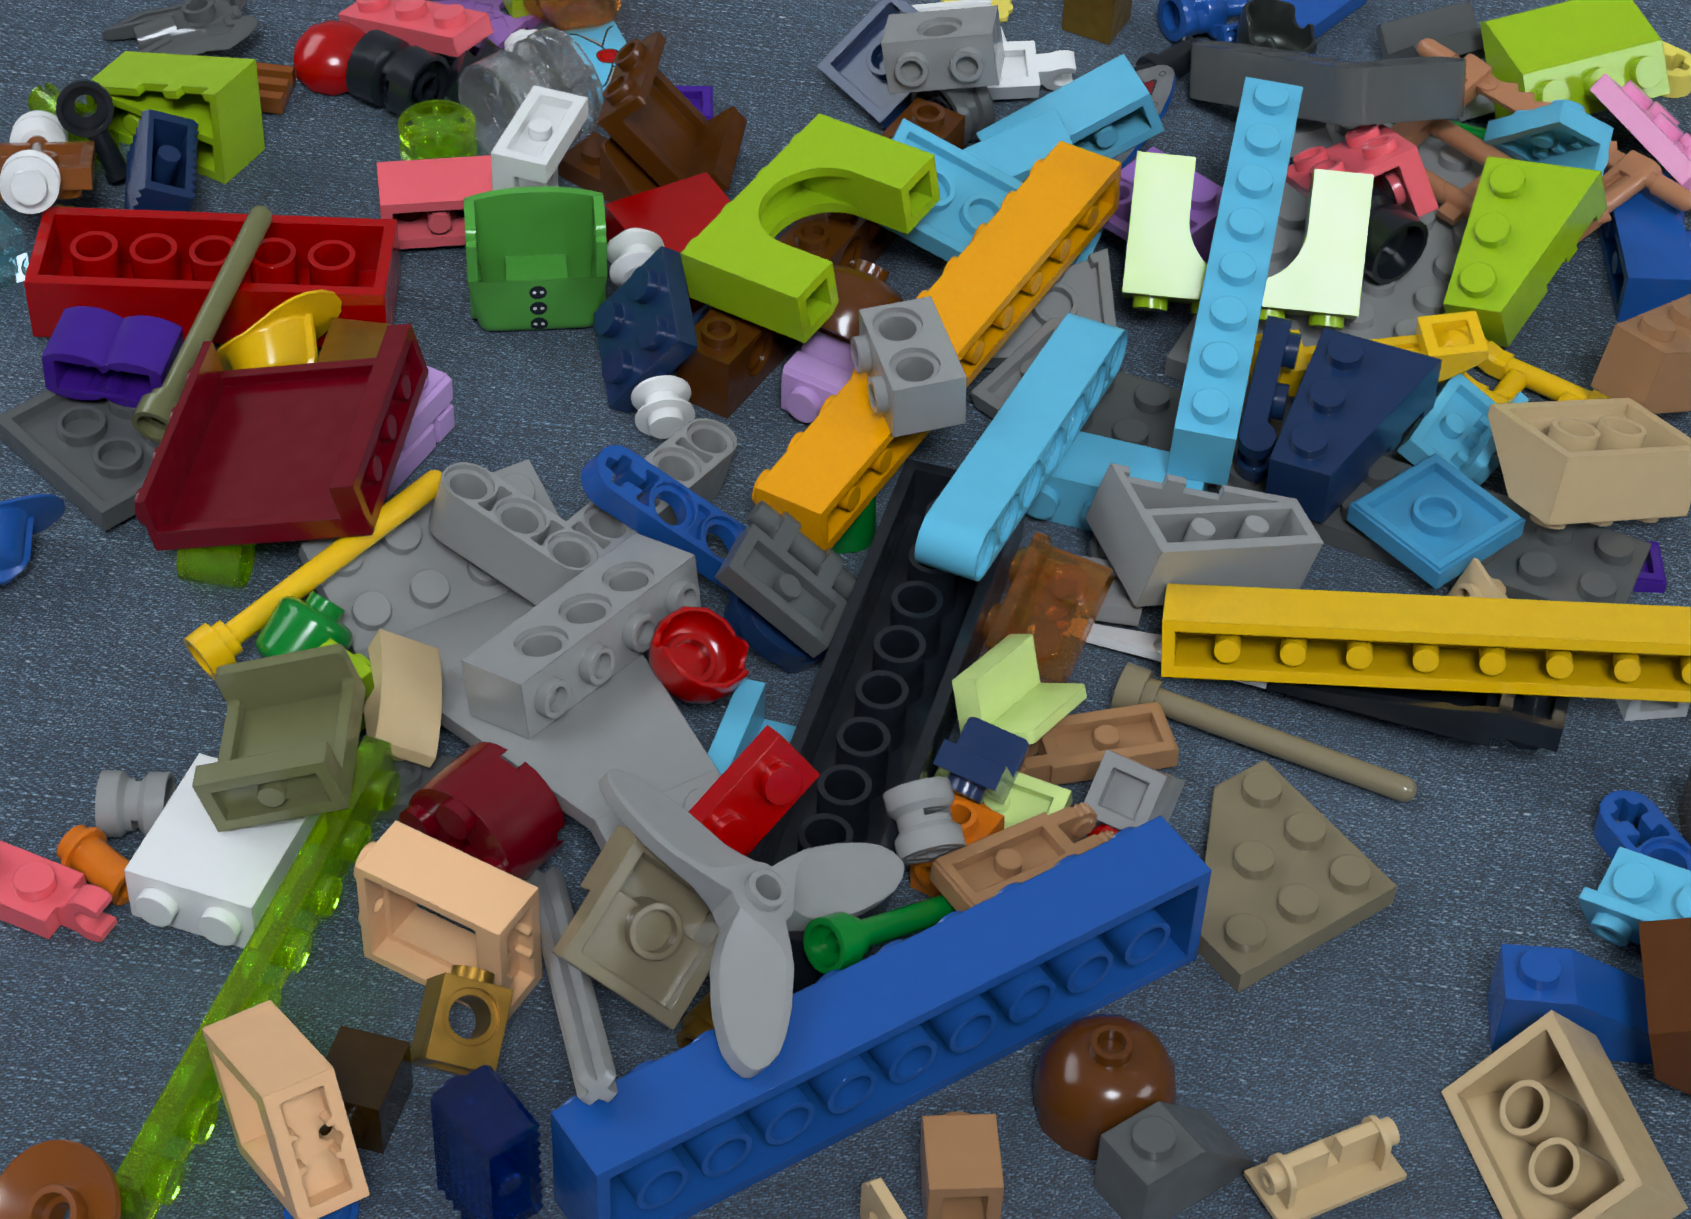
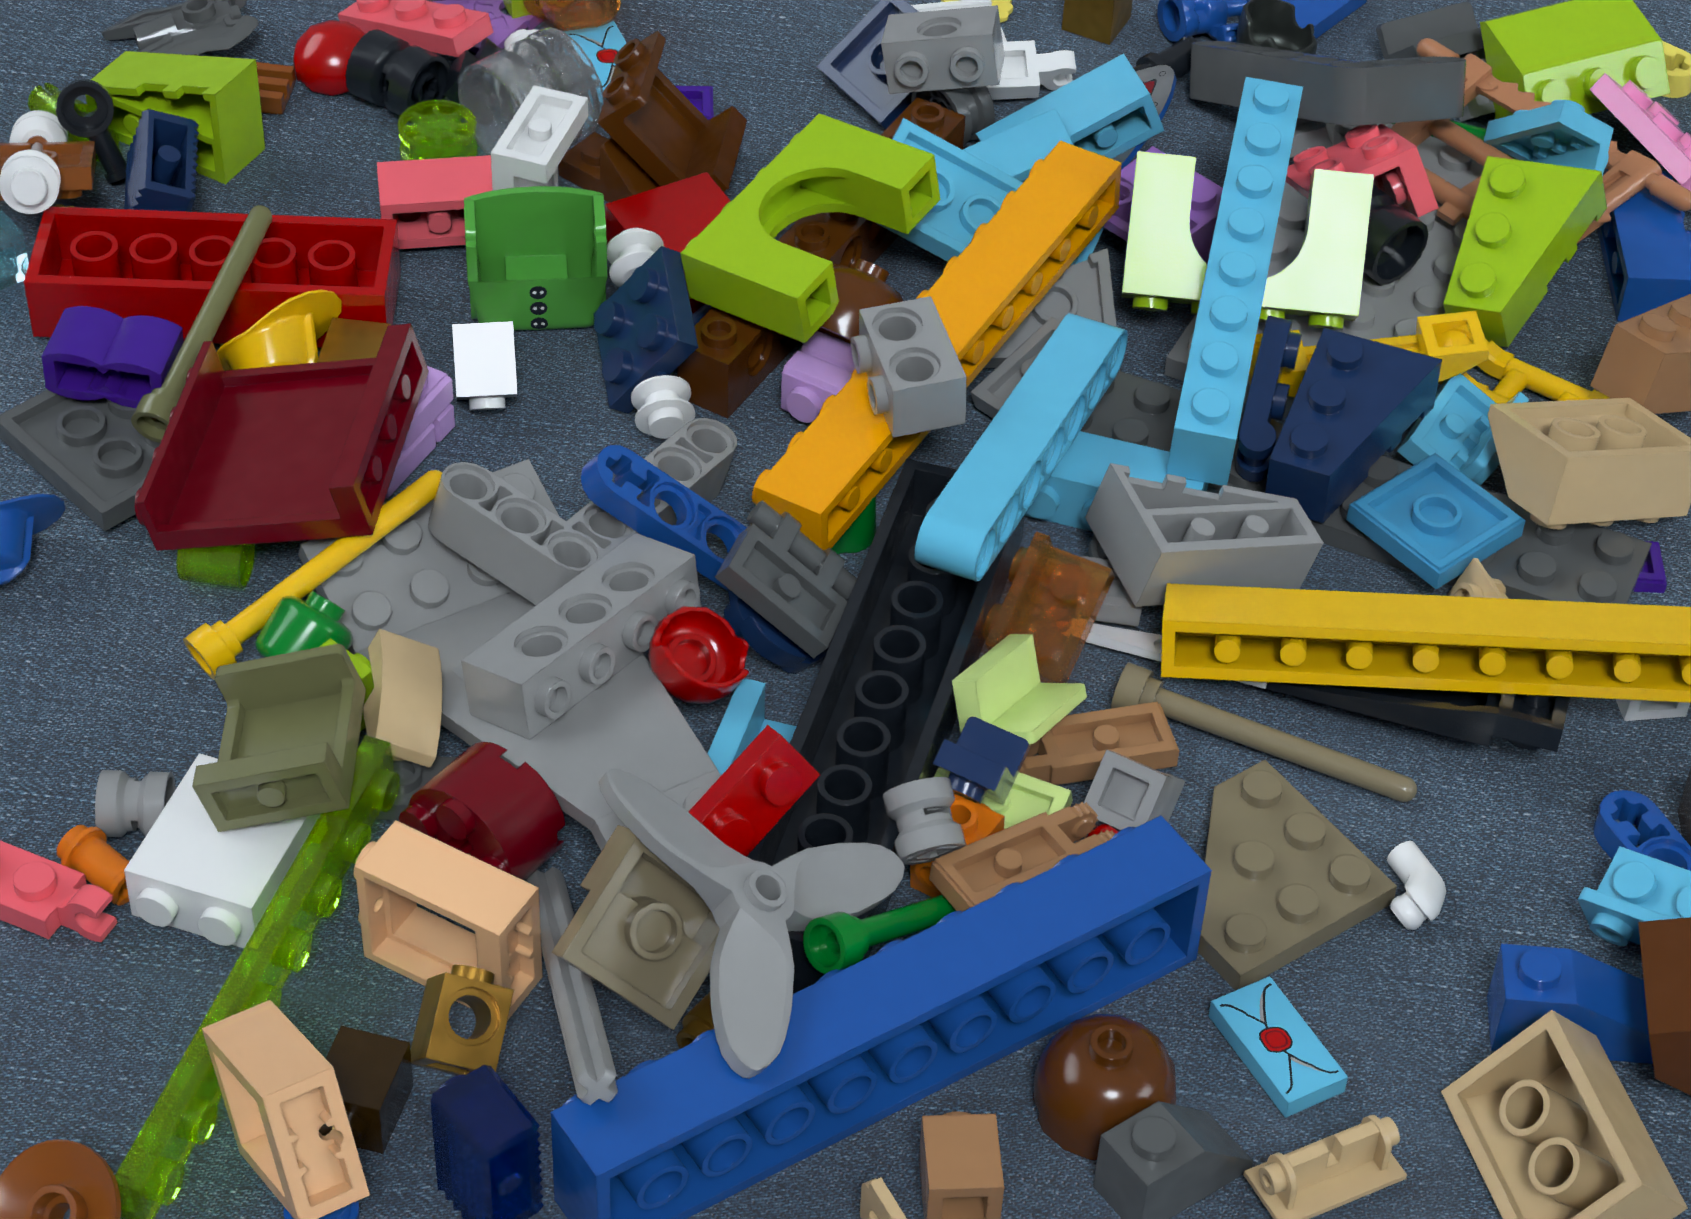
(484, 364): none -> white slope
(1277, 1046): none -> medium azure tile
(1422, 884): none -> white arm

